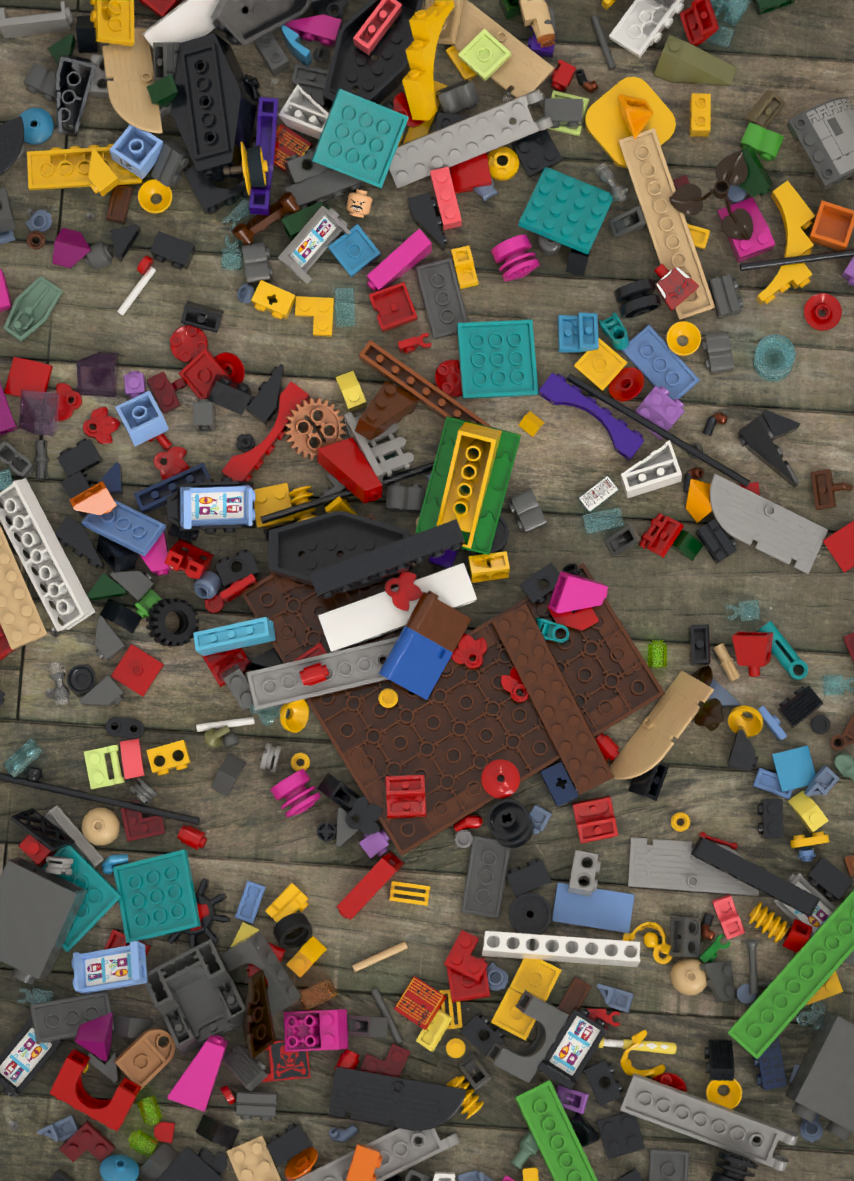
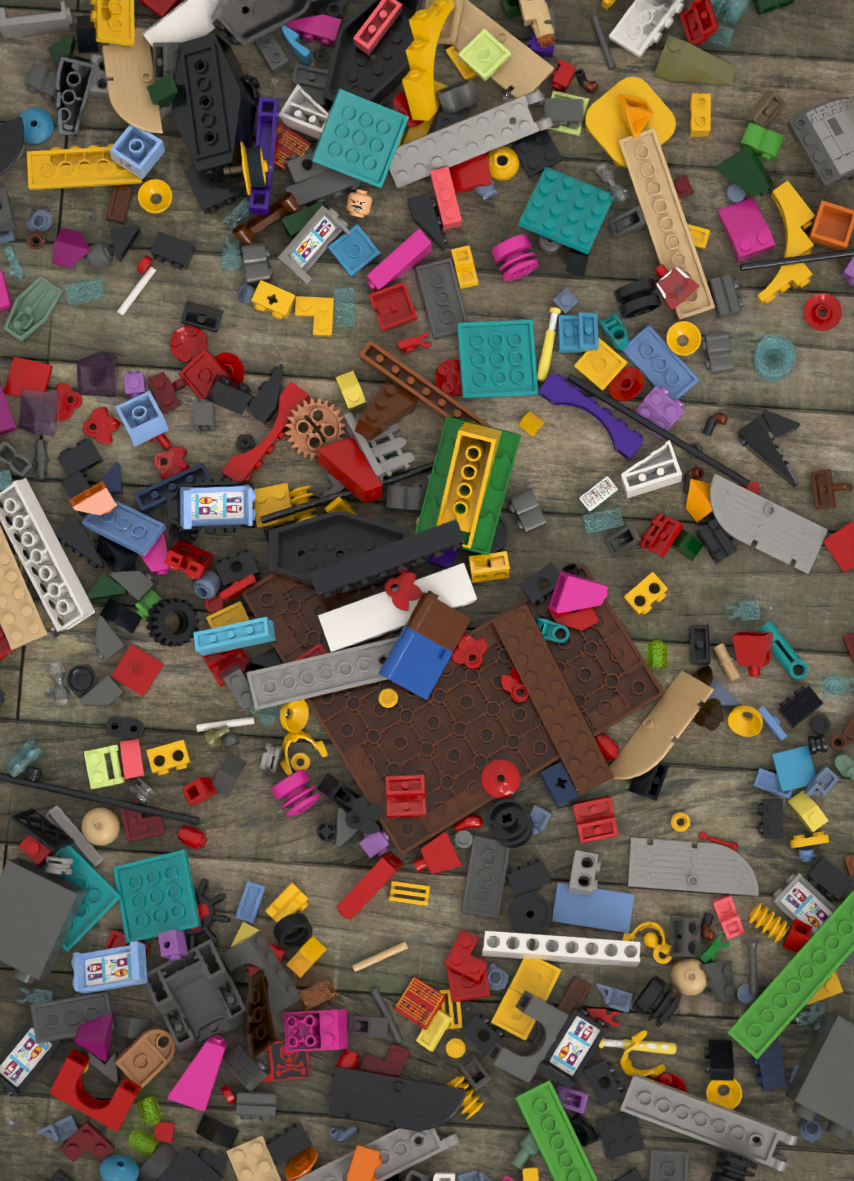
(15, 267): none -> clear light blue plate
(85, 291): none -> clear light blue plate
(101, 175): yellow slope -> none
(112, 860): dark azure arm -> none
(170, 164): dark grey brick -> none
(172, 944): none -> medium lavender brick
(199, 791): none -> red brick
(228, 616): none -> yellow plate
(293, 737): none -> yellow helmet
(314, 674): red brick -> none
(438, 855): none -> red torso
(545, 359): none -> light yellow piece
(565, 301): none -> sand blue plate
(642, 590): none -> yellow brick
(657, 1001): none -> black wheel
(731, 171): dark brown plant -> none
(743, 752): black slope -> none
(755, 876): black beam -> none
(817, 744): none -> black wheel

